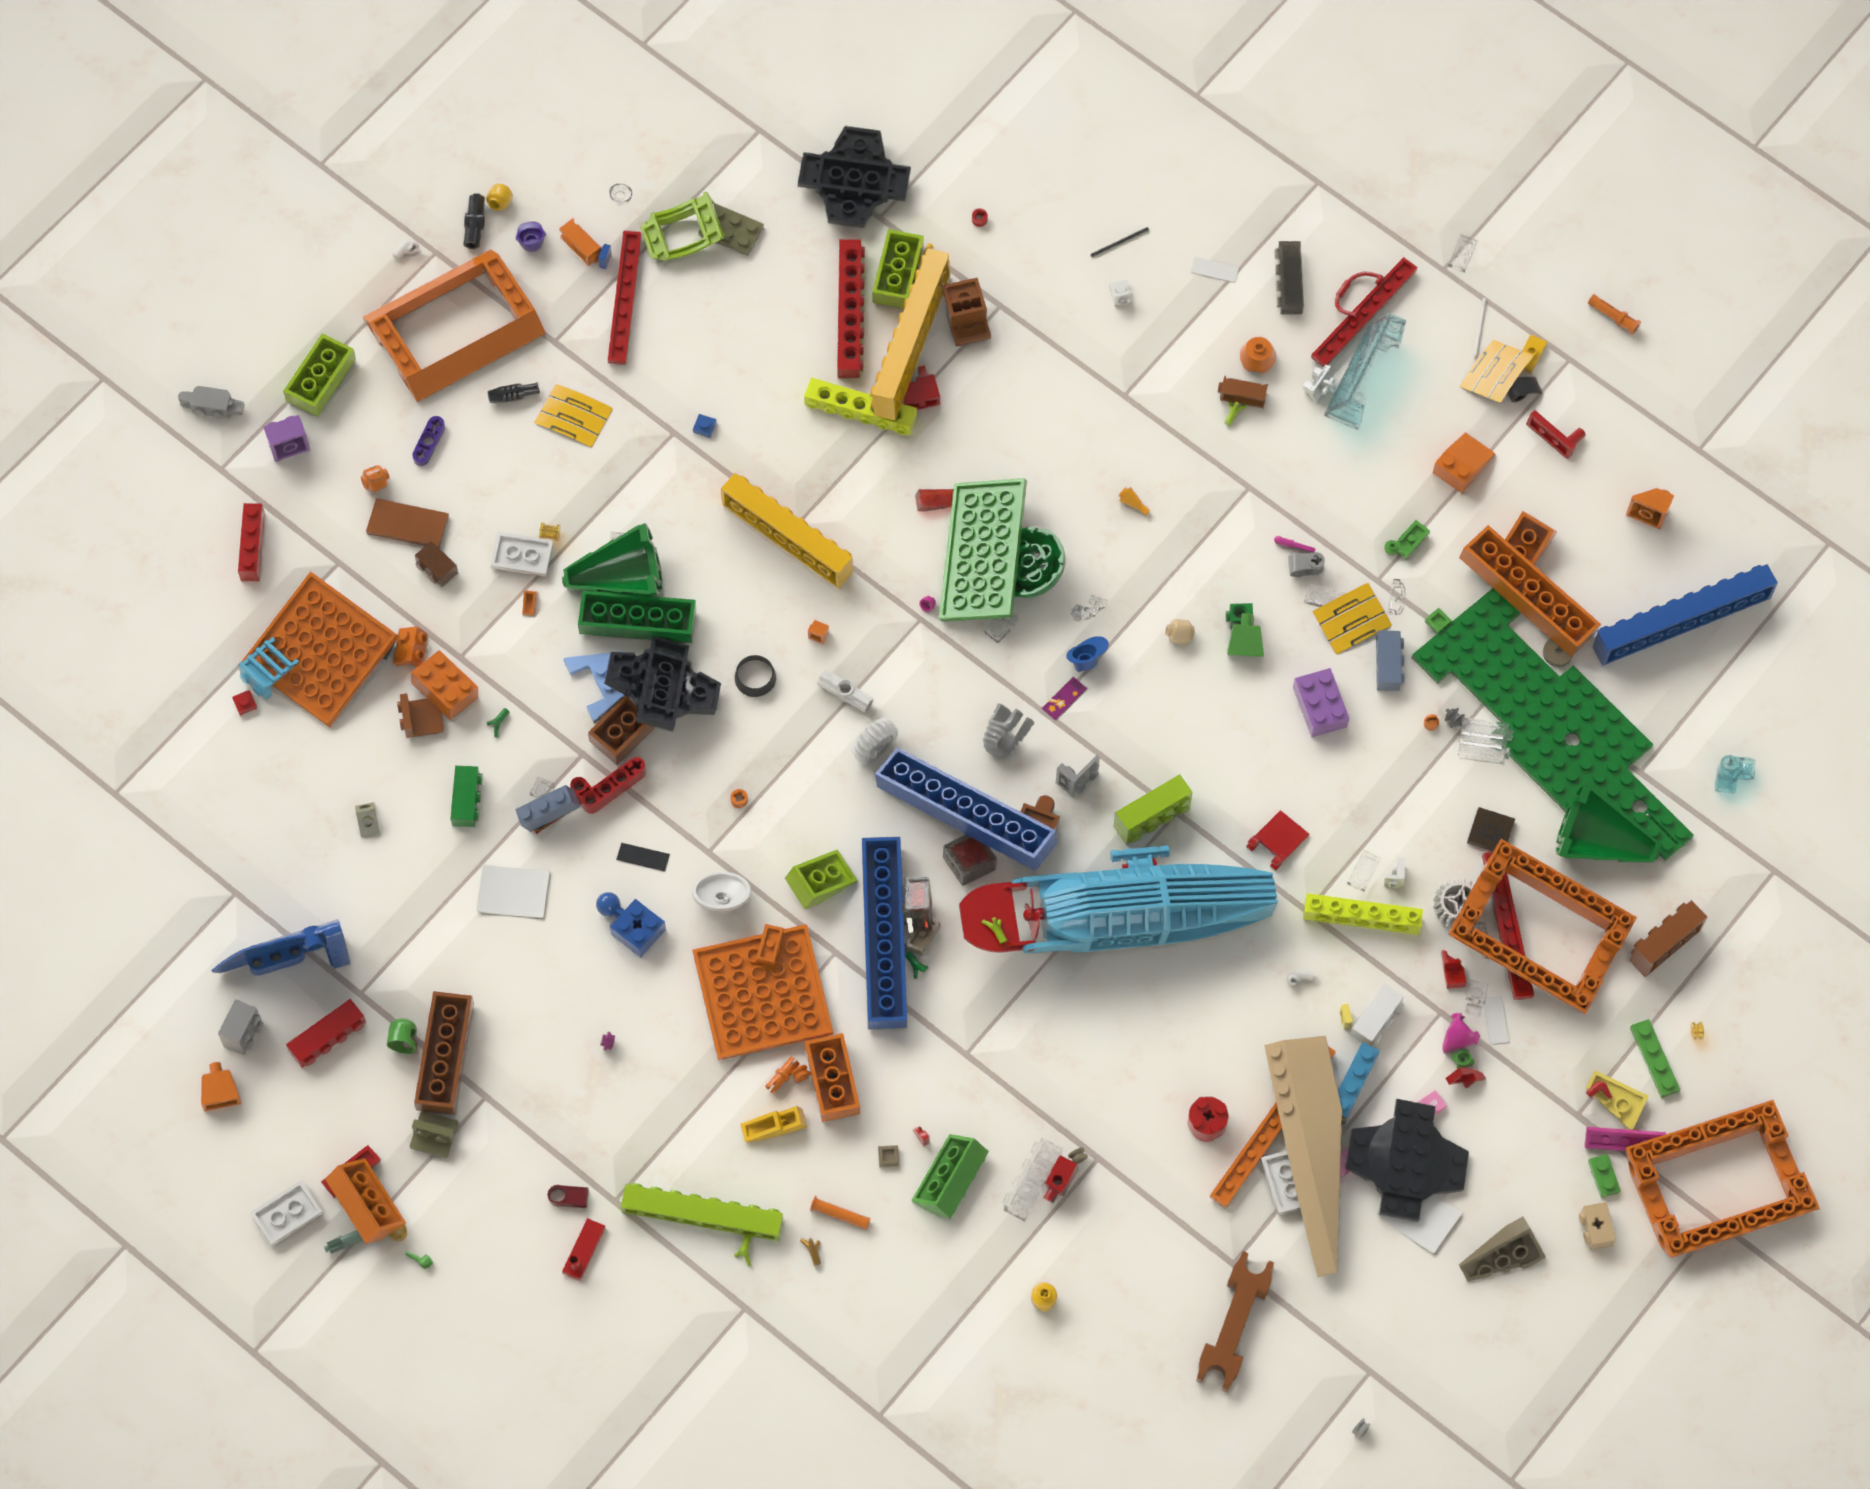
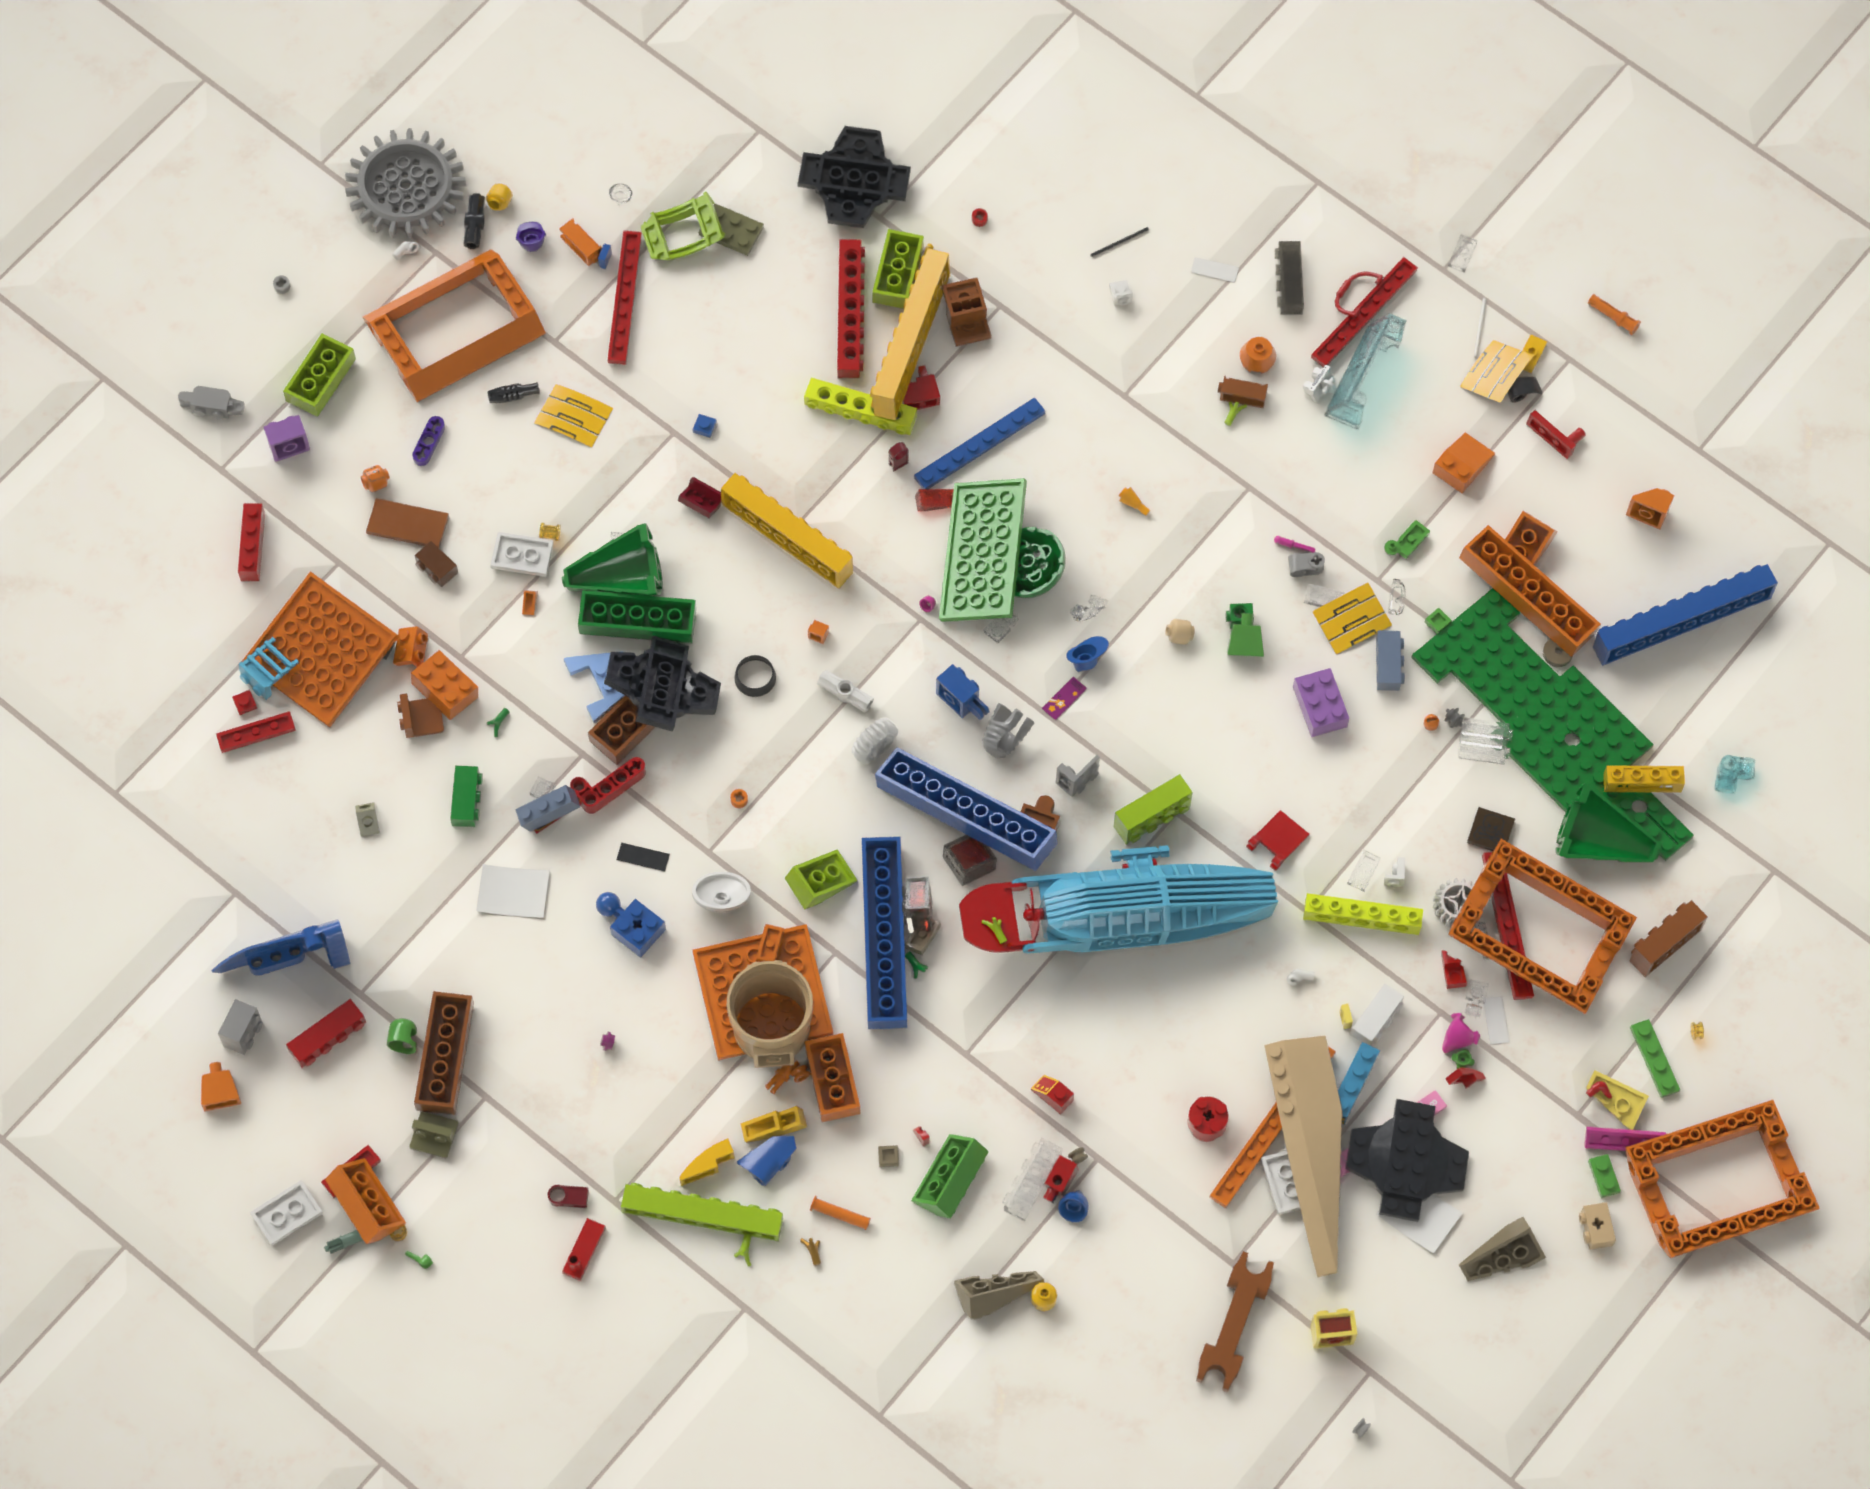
(255, 732): none -> red plate
(276, 283): none -> light grey bush
(403, 155): none -> light grey gear
(701, 497): none -> dark red bracket
(707, 1162): none -> yellow slope
(762, 979): none -> tan cylinder
(769, 1158): none -> blue panel
(898, 456): none -> dark red piece
(960, 693): none -> blue brick
(979, 444): none -> blue plate
(986, 1296): none -> dark tan wedge
(1053, 1093): none -> red slope
(1074, 1206): none -> blue helmet
(1333, 1328): none -> light yellow piece
(1644, 779): none -> yellow brick

